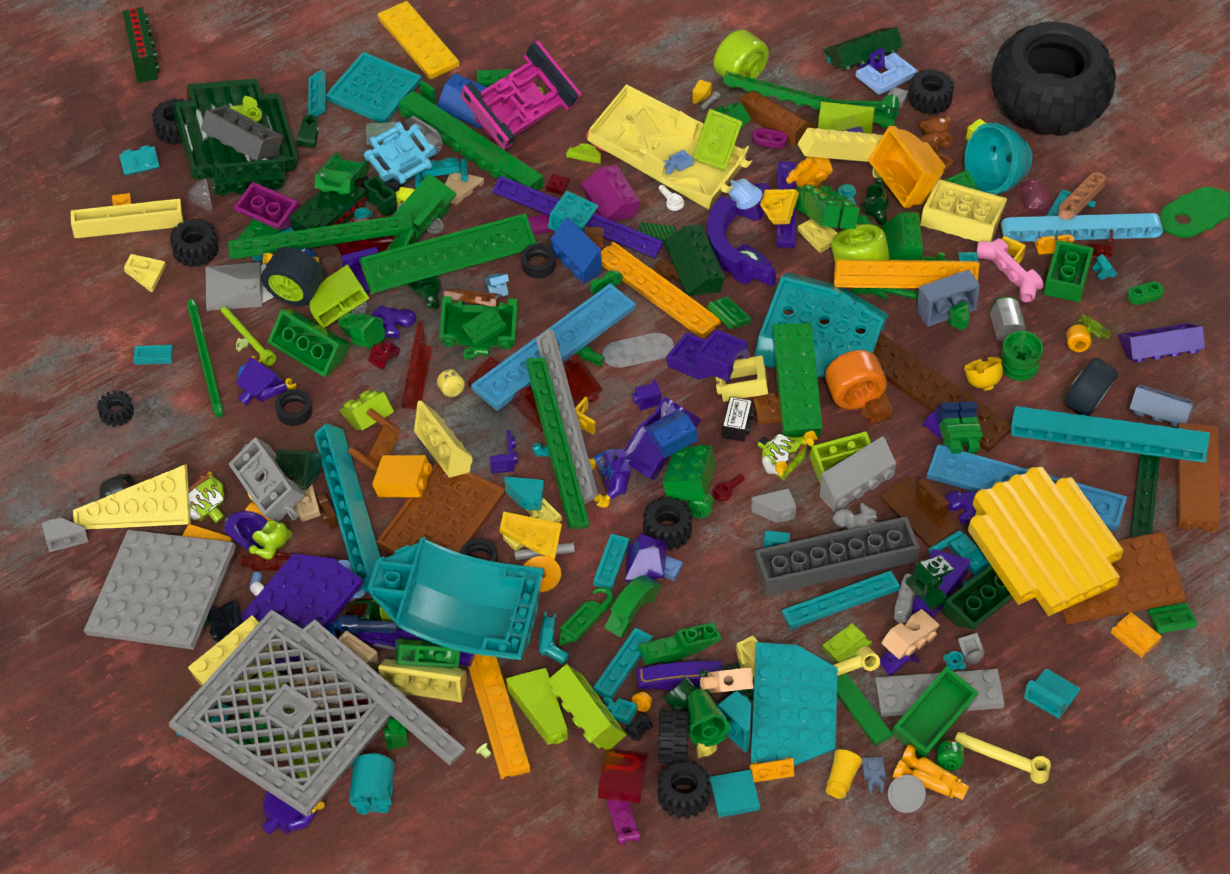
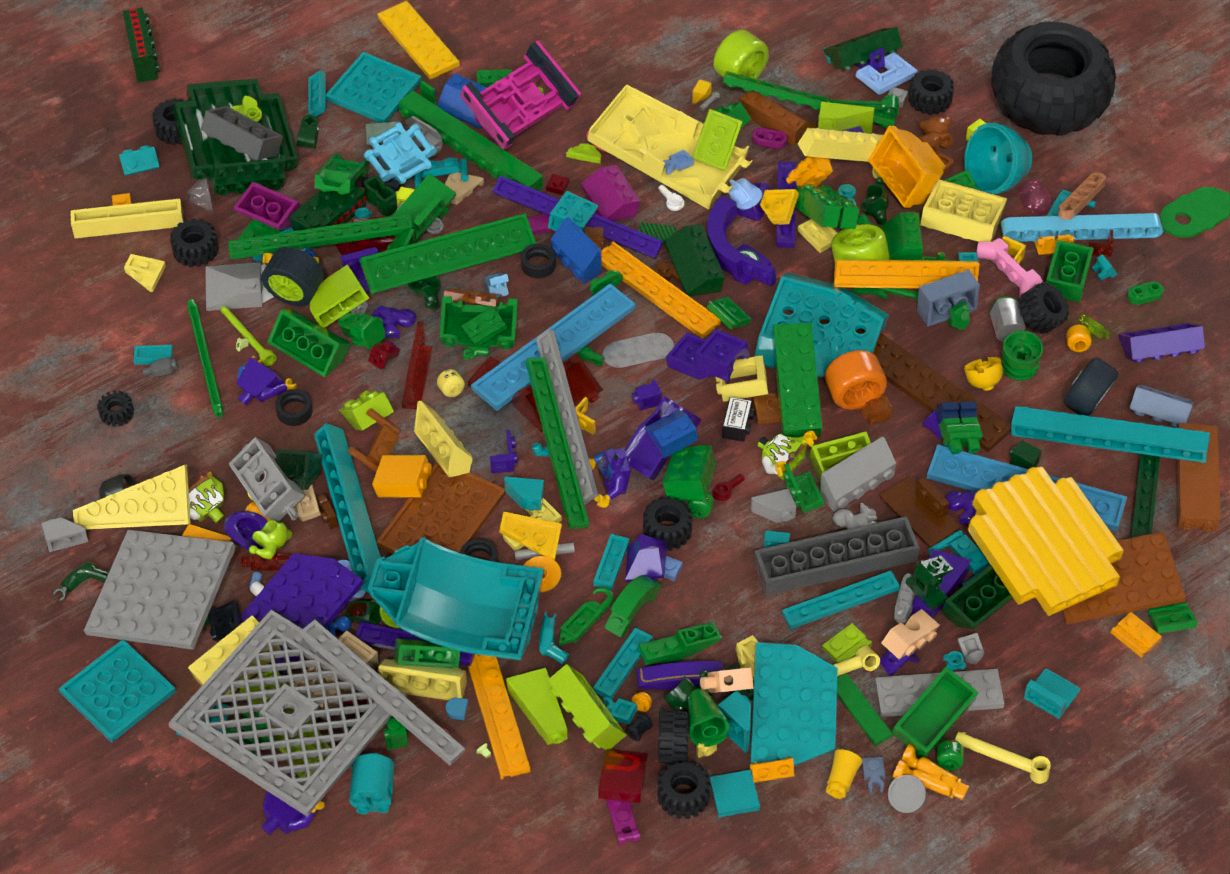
(81, 573): none -> dark green arm
(117, 690): none -> teal plate
(161, 367): none -> dark grey plant
(354, 625): dark blue piece -> none
(457, 708): none -> dark azure tile
(803, 490): none -> green bracket
(1025, 455): none -> dark green brick
(1043, 307): none -> black tyre

